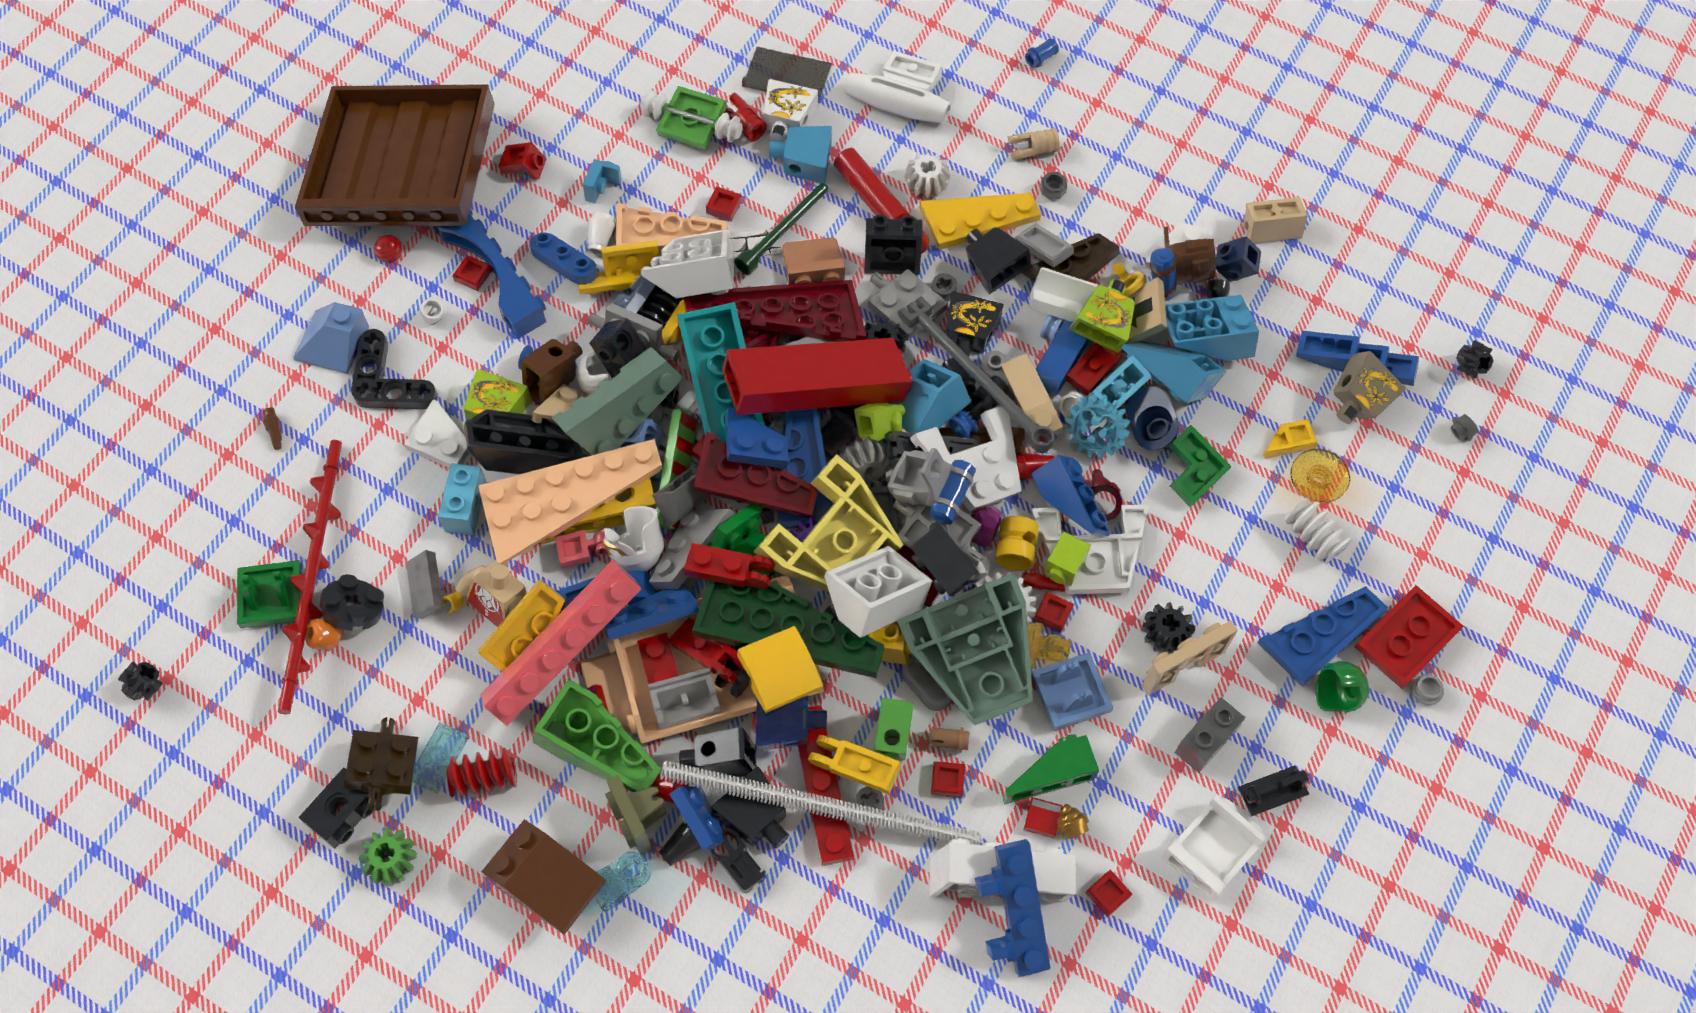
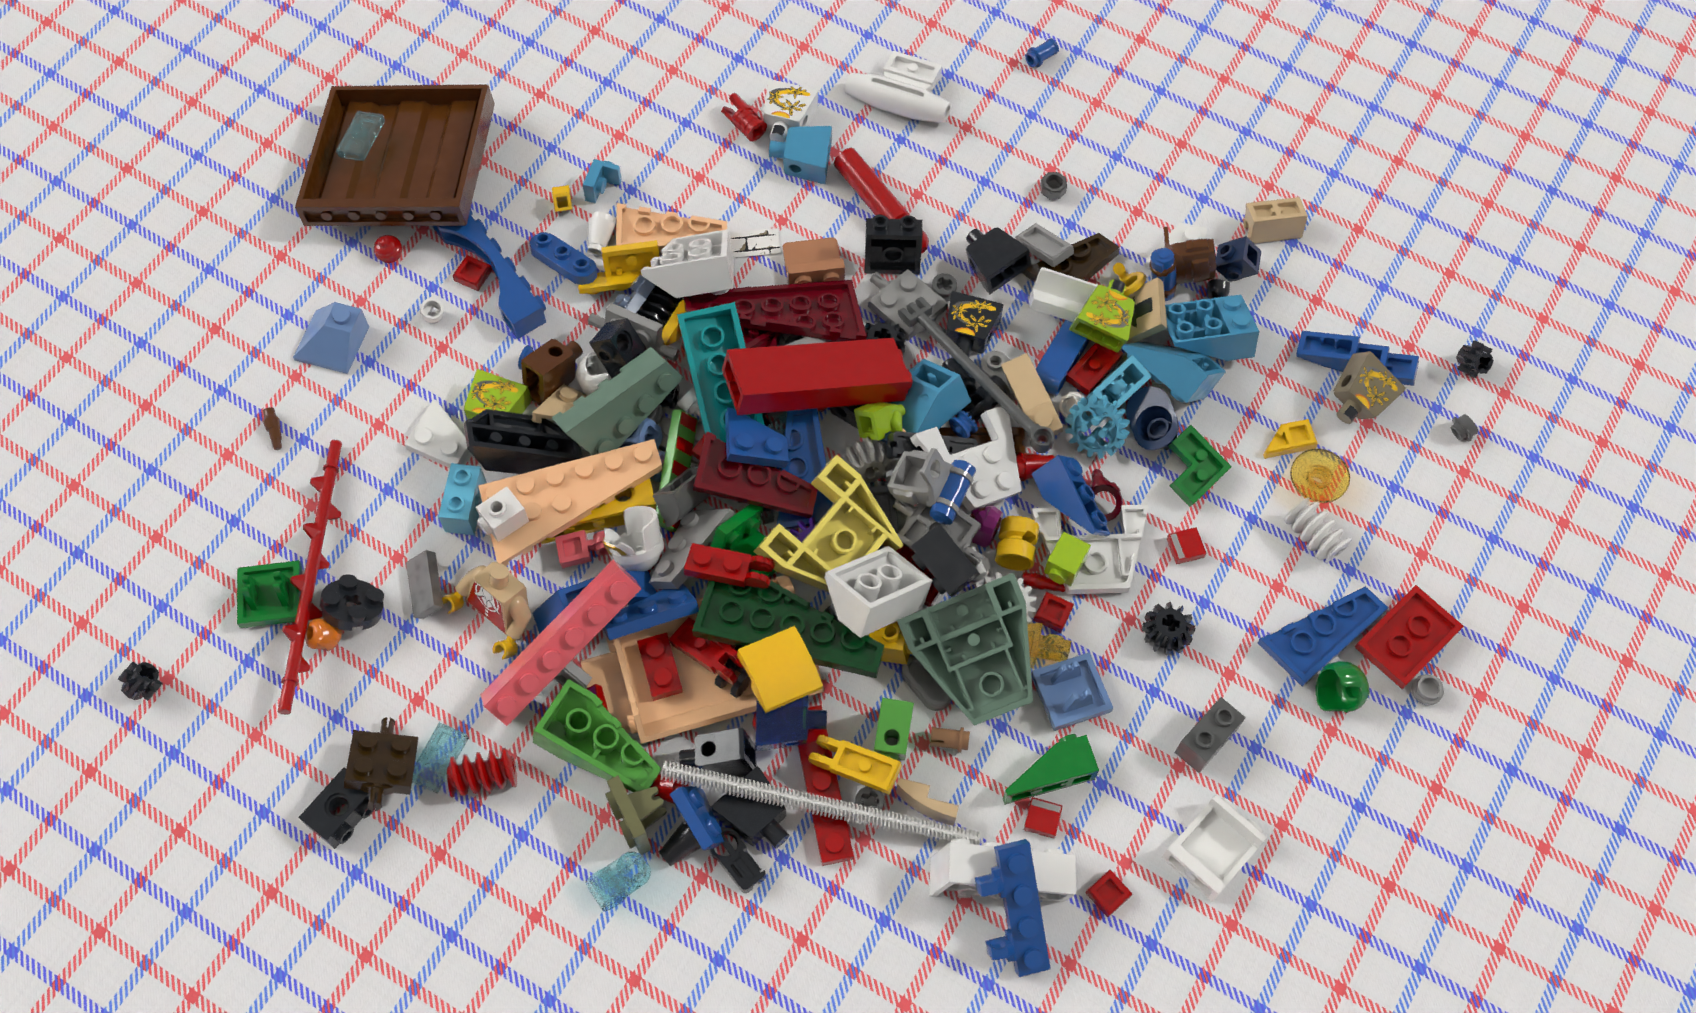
(360, 135): none -> clear light blue plate
(378, 385): black beam -> none
(379, 848): bright green gear -> none
(501, 514): none -> white brick
(522, 158): red bracket -> none
(522, 625): yellow wing -> none
(543, 876): reddish brown slope -> none
(562, 198): none -> yellow piece
(573, 673): none -> light grey tile
(684, 698): light grey hinge -> none
(691, 117): bright green plate -> none
(723, 204): red plate -> none
(748, 260): dark green piece -> none
(785, 68): clear smoke piece -> none
(838, 433): black bracket -> none
(916, 796): none -> tan slope
(927, 174): white gear -> none
(948, 779): red tile -> none
(954, 218): yellow wing -> none
(1038, 143): tan hinge -> none
(1051, 327): light blue bush -> none
(1072, 822): pearl gold plate -> none
(1186, 545): none -> red tile
(1202, 650): tan plate -> none
(1274, 790): black hinge -> none

